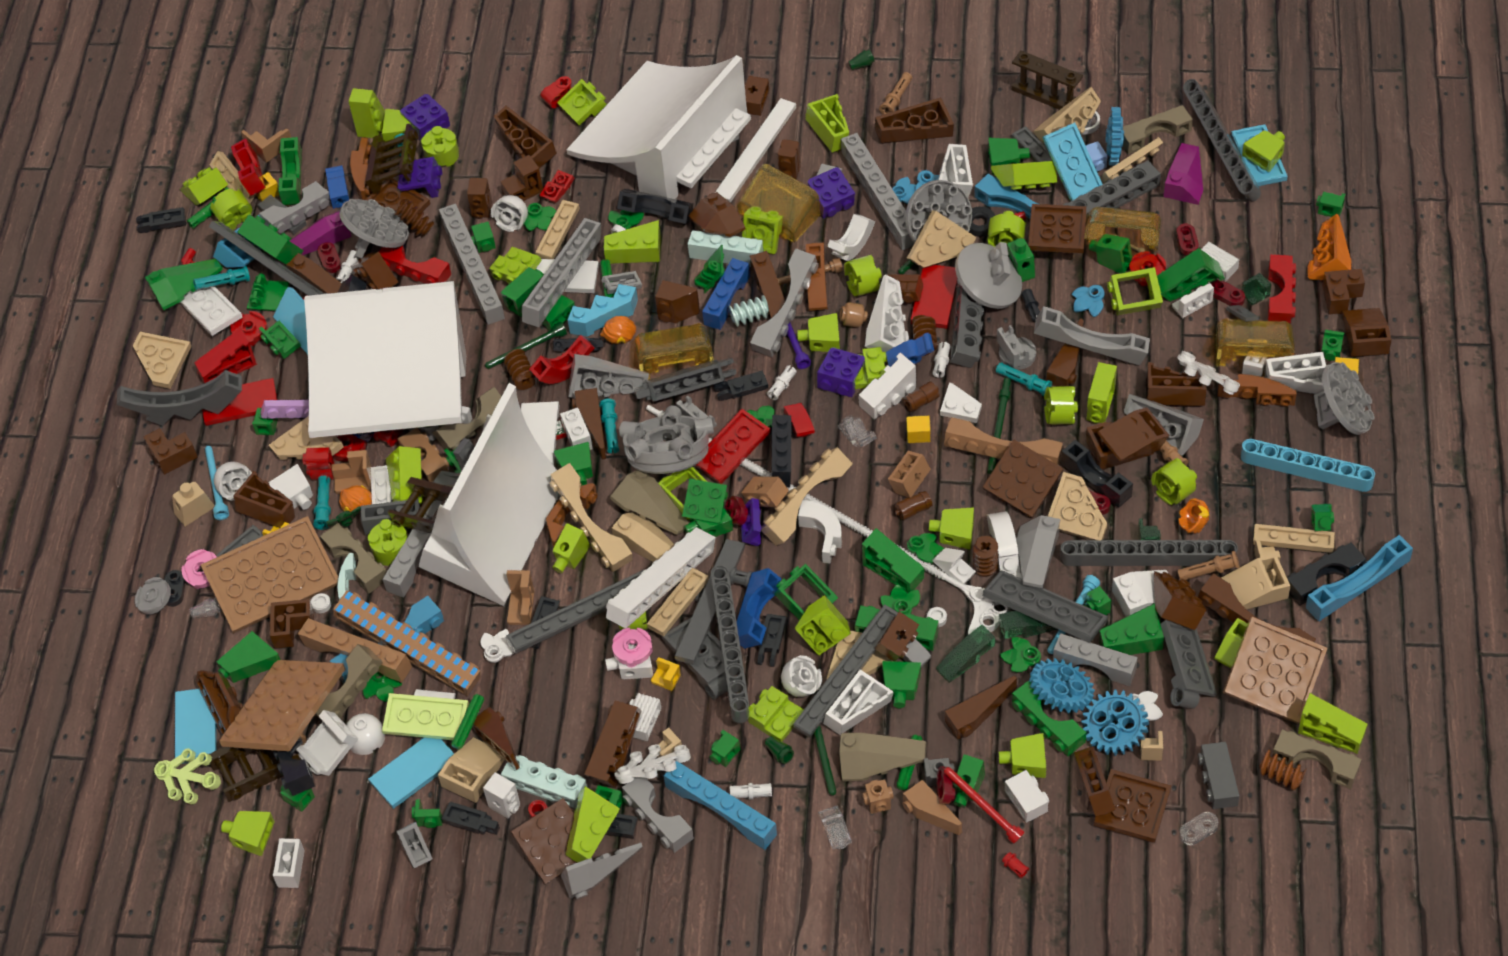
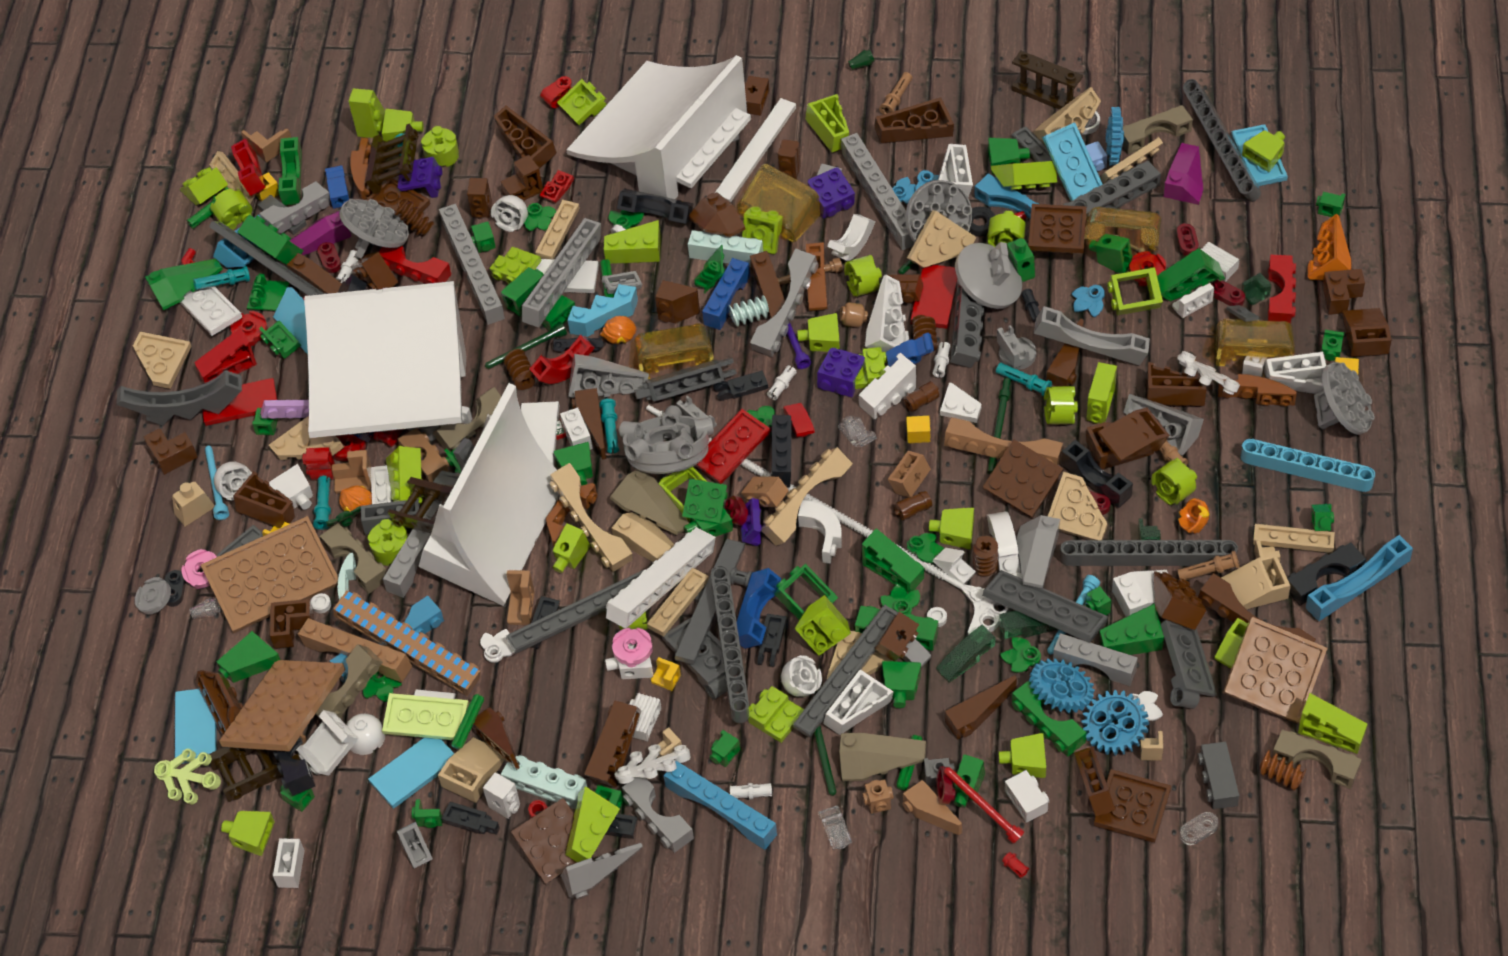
(161, 220): black hinge -> none
(425, 114): dark purple bracket -> none
(781, 751): dark green cone -> none

